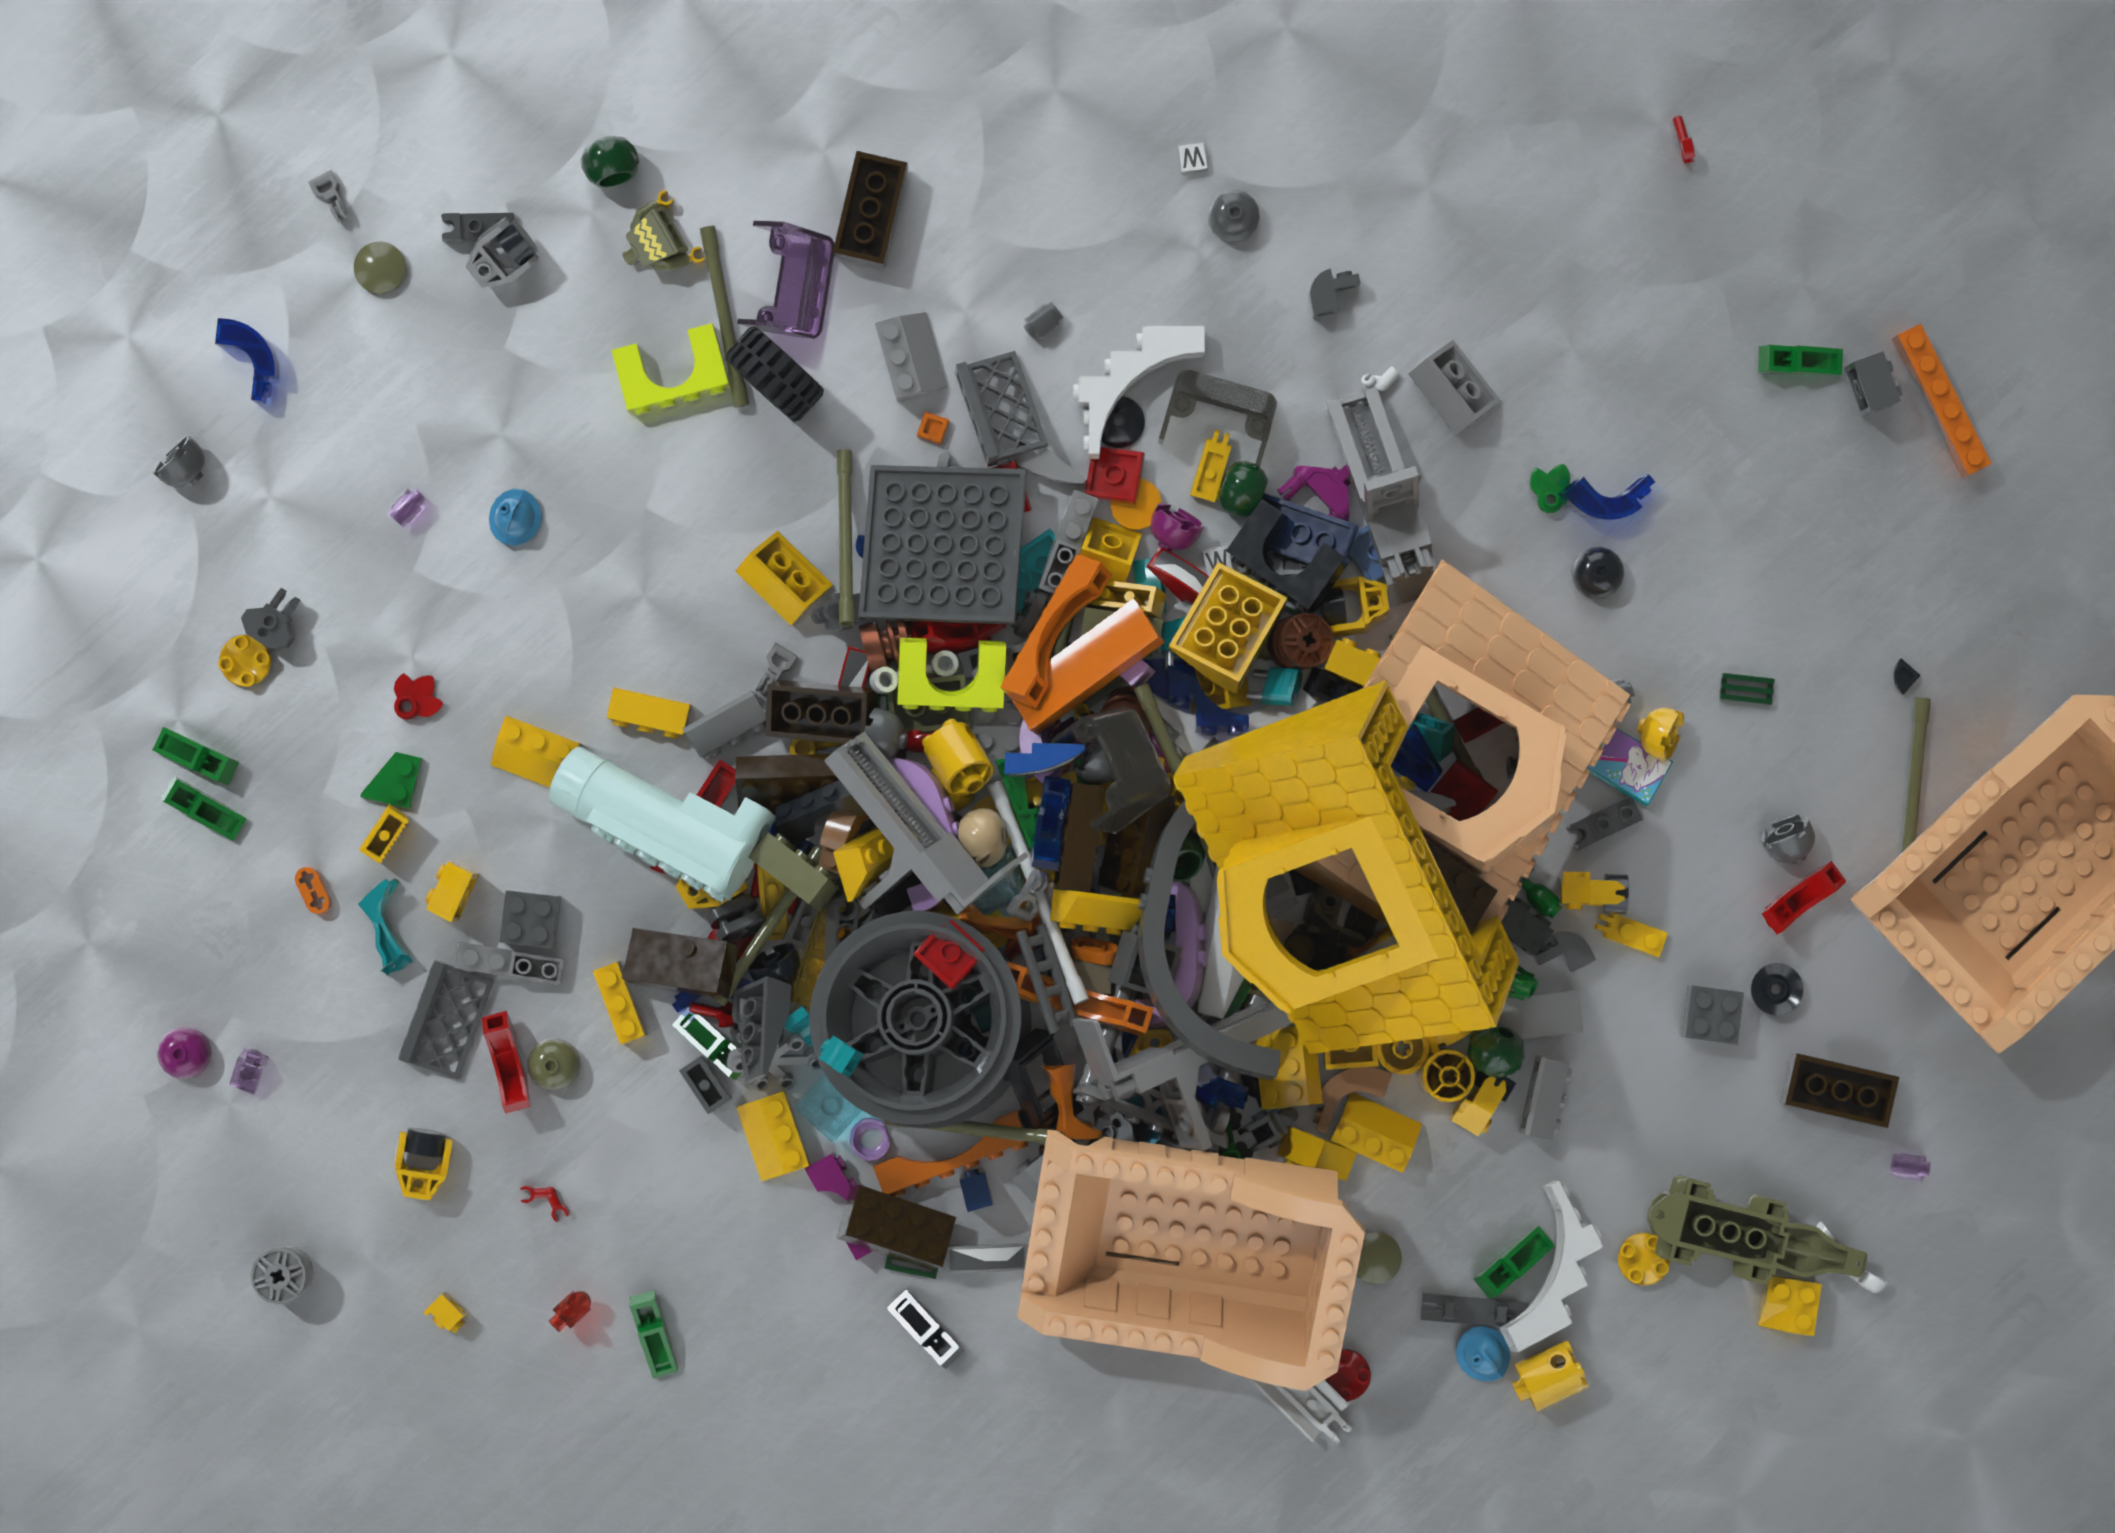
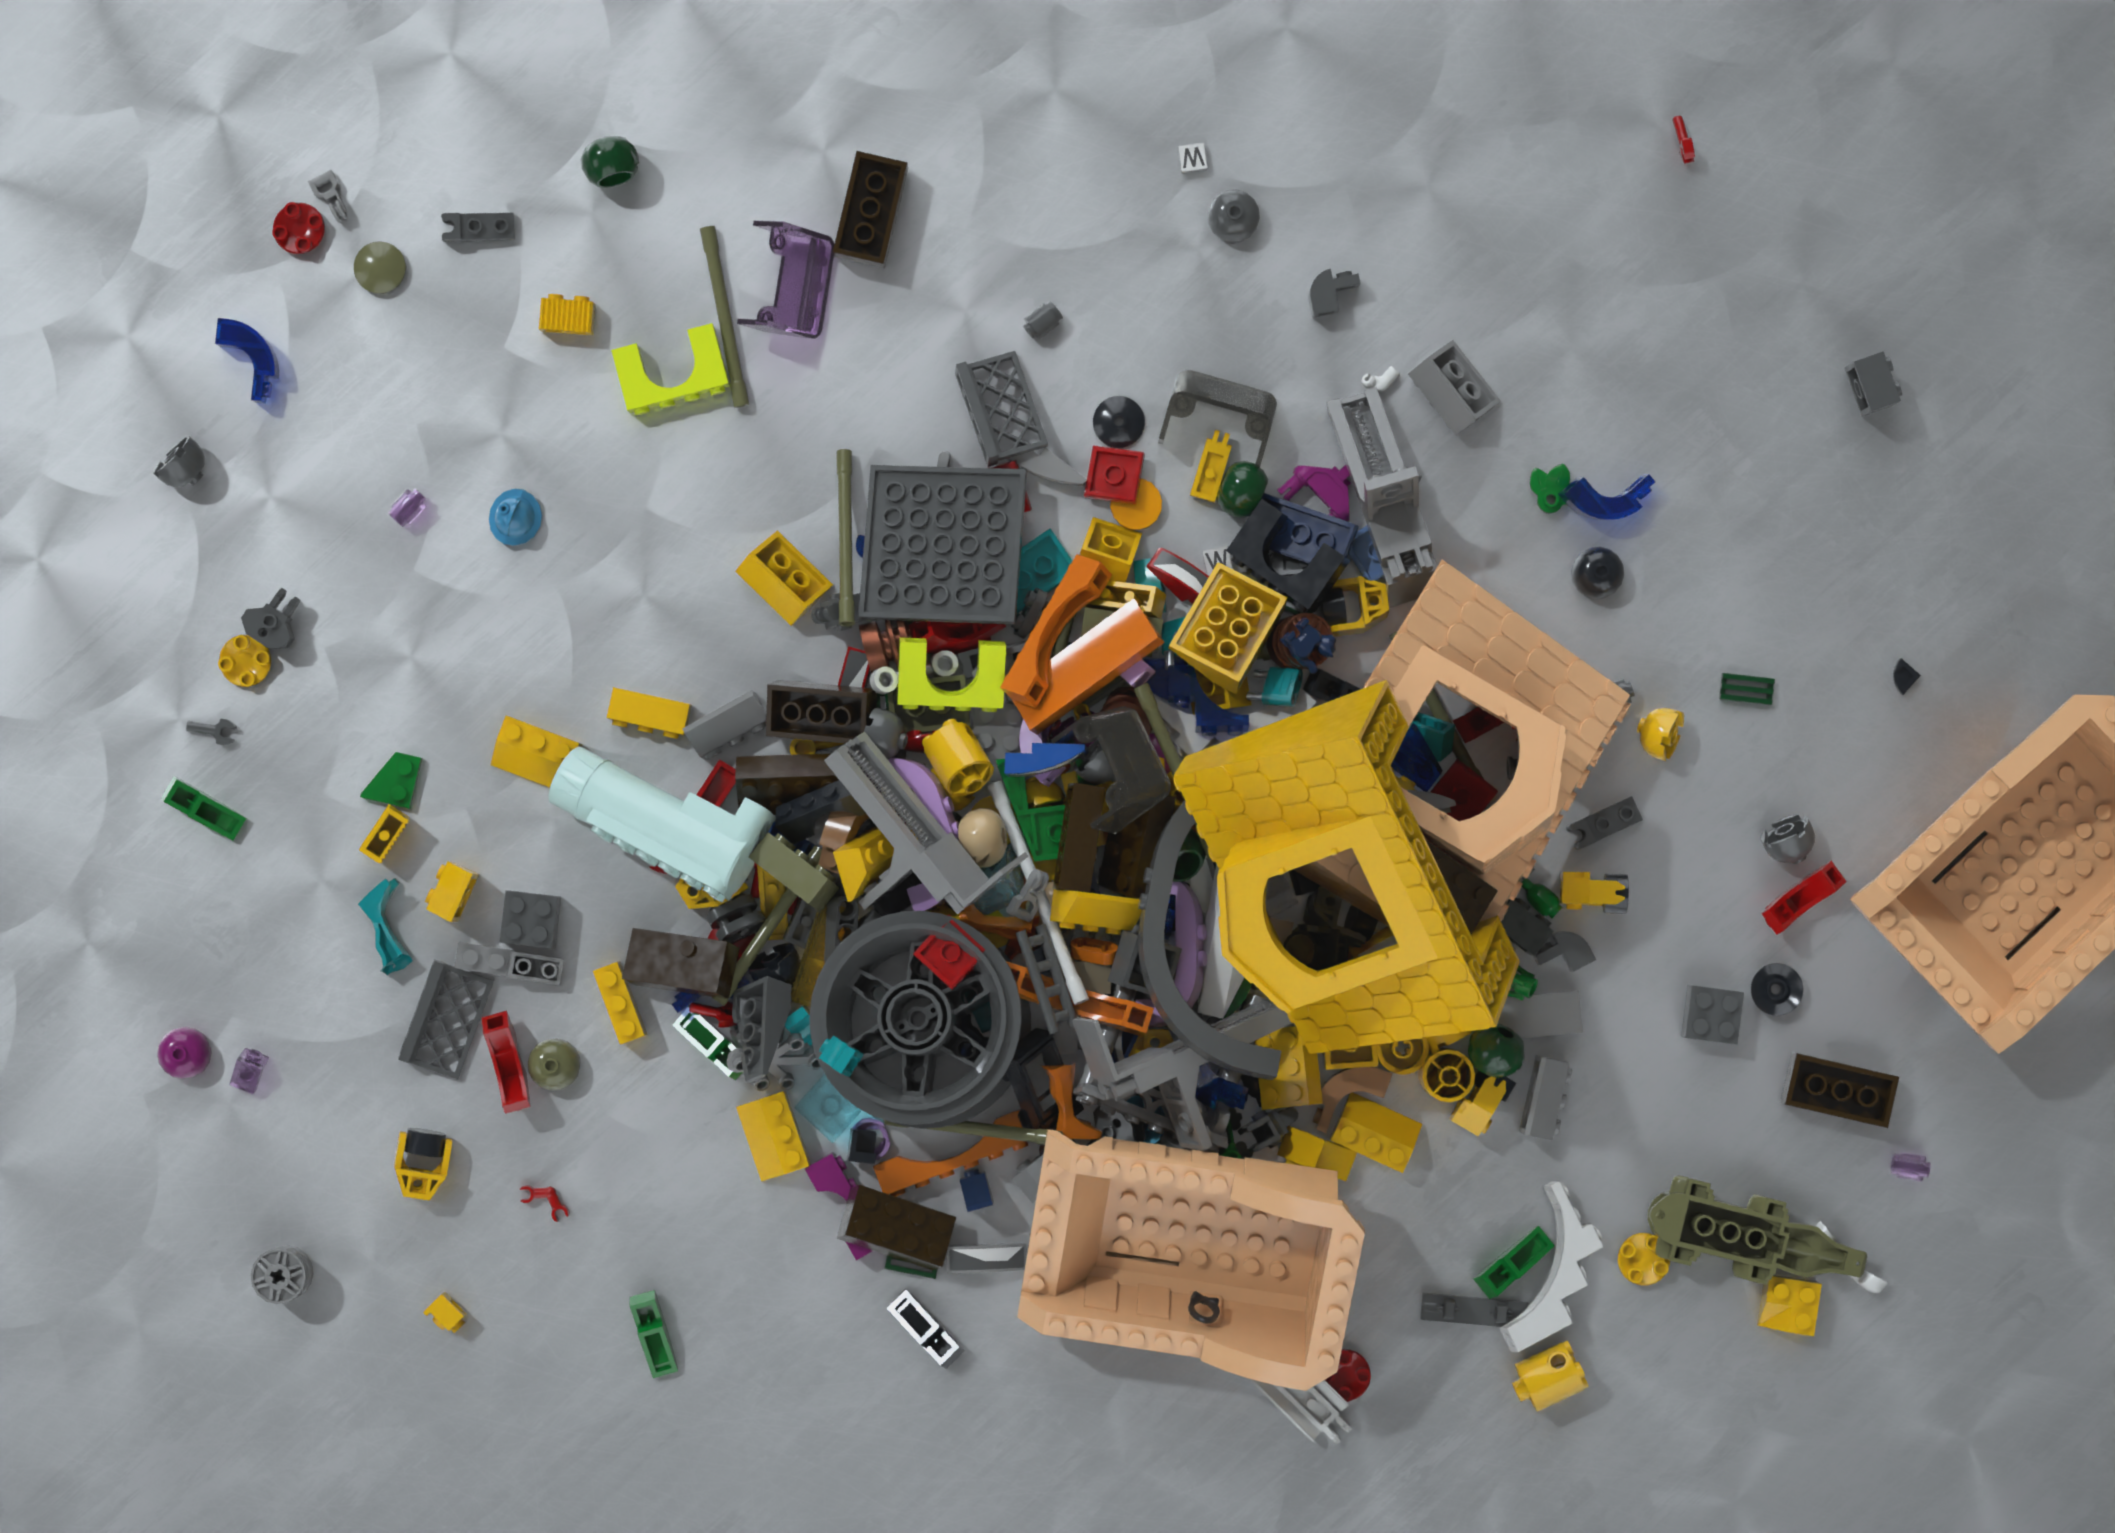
(195, 756): green slope -> none
(214, 730): none -> dark grey bar
(298, 228): none -> red dish
(307, 893): orange beam -> none
(419, 694): red plate -> none
(514, 242): light grey piece -> none
(567, 316): none -> yellow brick
(571, 1310): clear red hips -> none
(656, 239): olive torso -> none
(705, 1084): dark grey brick -> none
(774, 374): black tyre -> none
(784, 654): light grey piece -> none
(861, 1146): none -> black panel
(911, 355): light grey slope -> none
(933, 428): orange tile -> none
(1049, 823): clear blue arch -> none
(1068, 539): light grey slope -> none
(1158, 347): white arch -> none
(1174, 528): magenta cylinder -> none
(1211, 1302): none -> black piece
(1306, 642): none -> dark blue animal
(1351, 663): yellow brick -> none
(1378, 1258): olive dish -> none
(1483, 1353): dark azure helmet -> none
(1630, 768): tile -> none
(1632, 934): yellow hinge -> none
(1800, 360): green slope -> none
(1920, 720): olive piece -> none
(1956, 426): orange arch -> none

